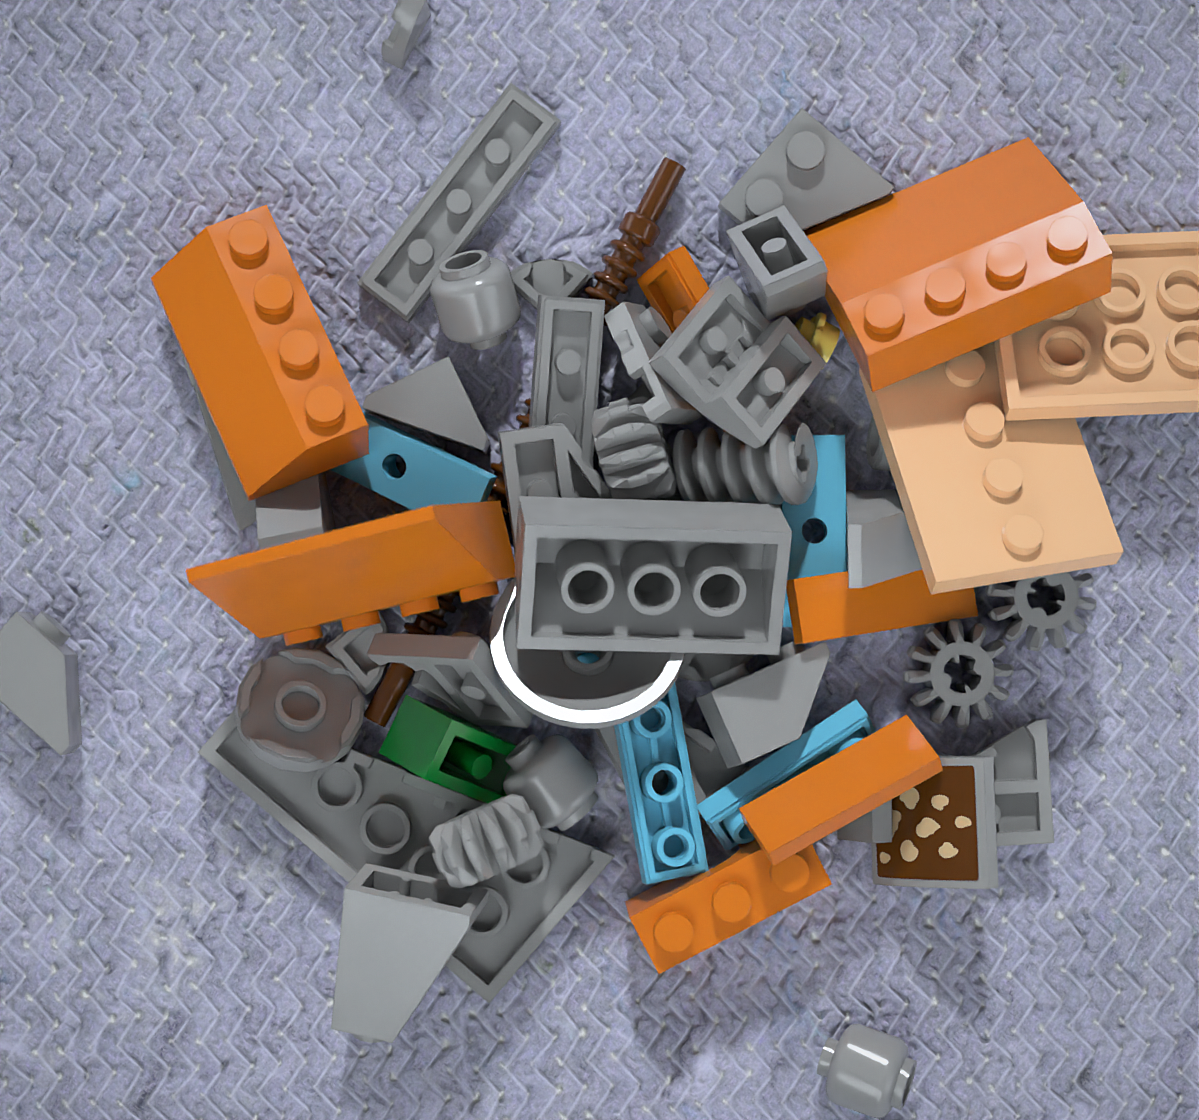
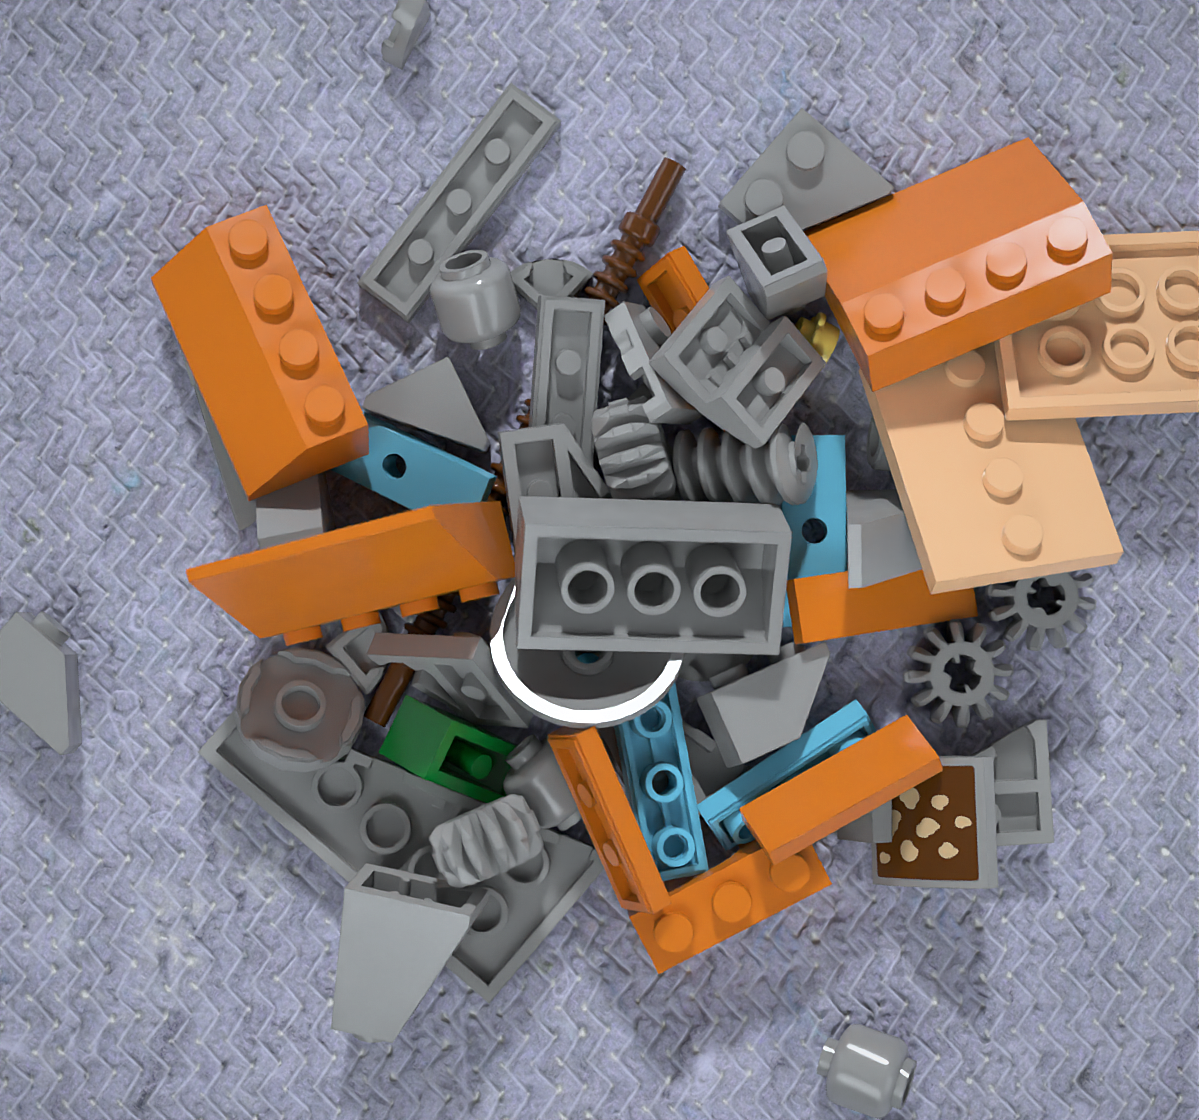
(609, 819): none -> orange tile

